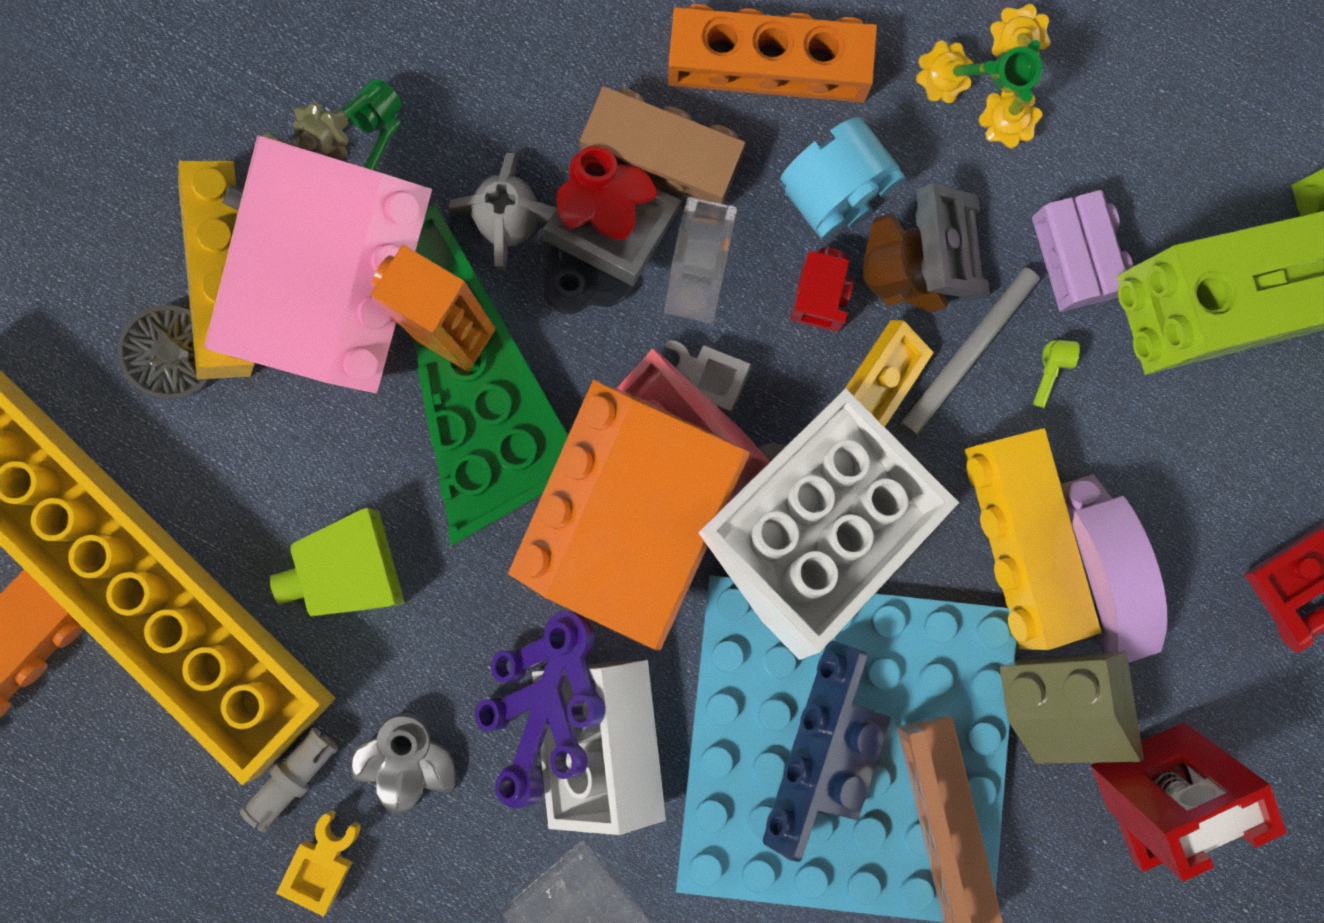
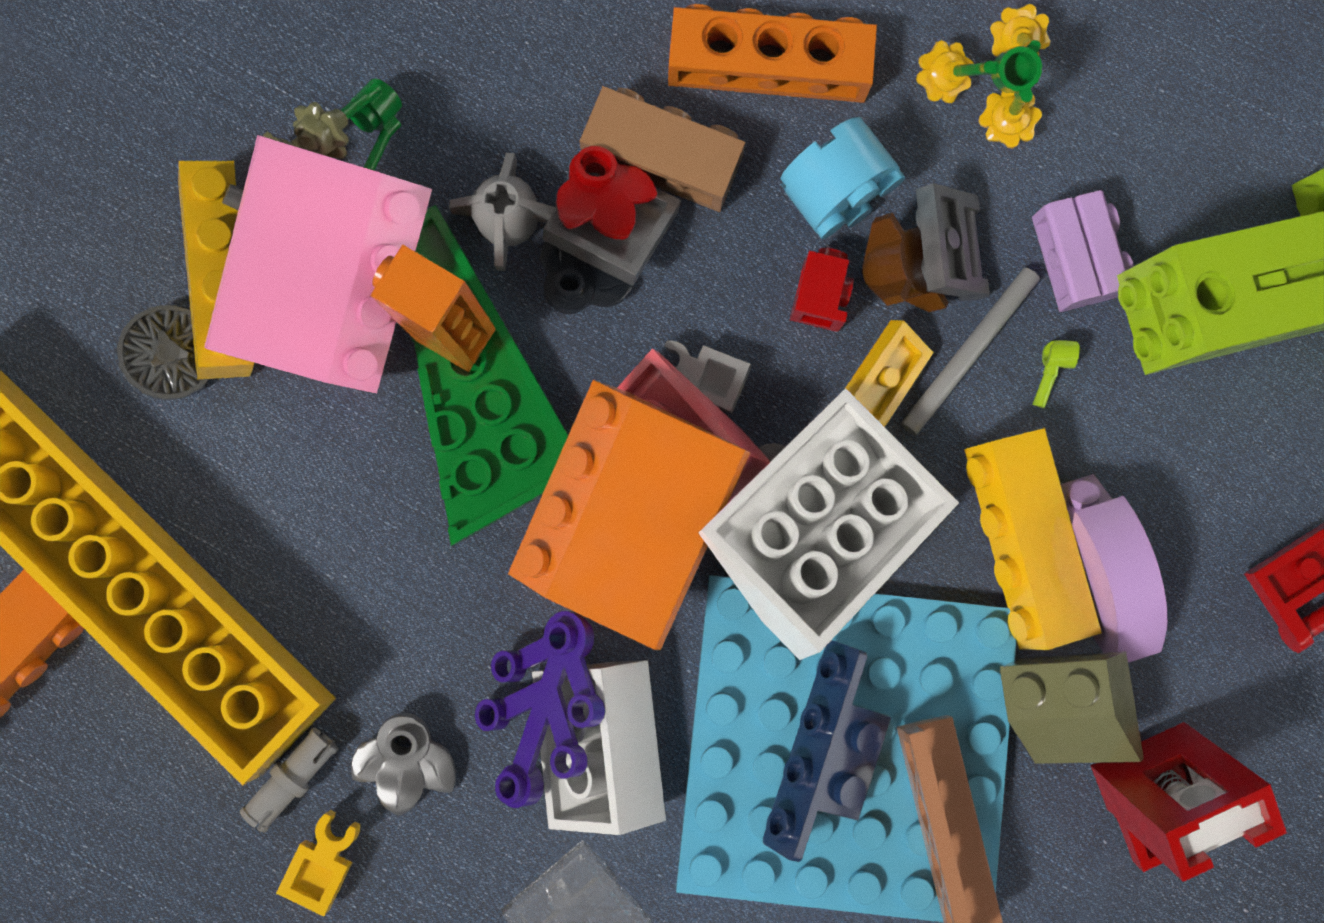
(341, 568): lime torso -> none
(700, 259): clear brick -> none

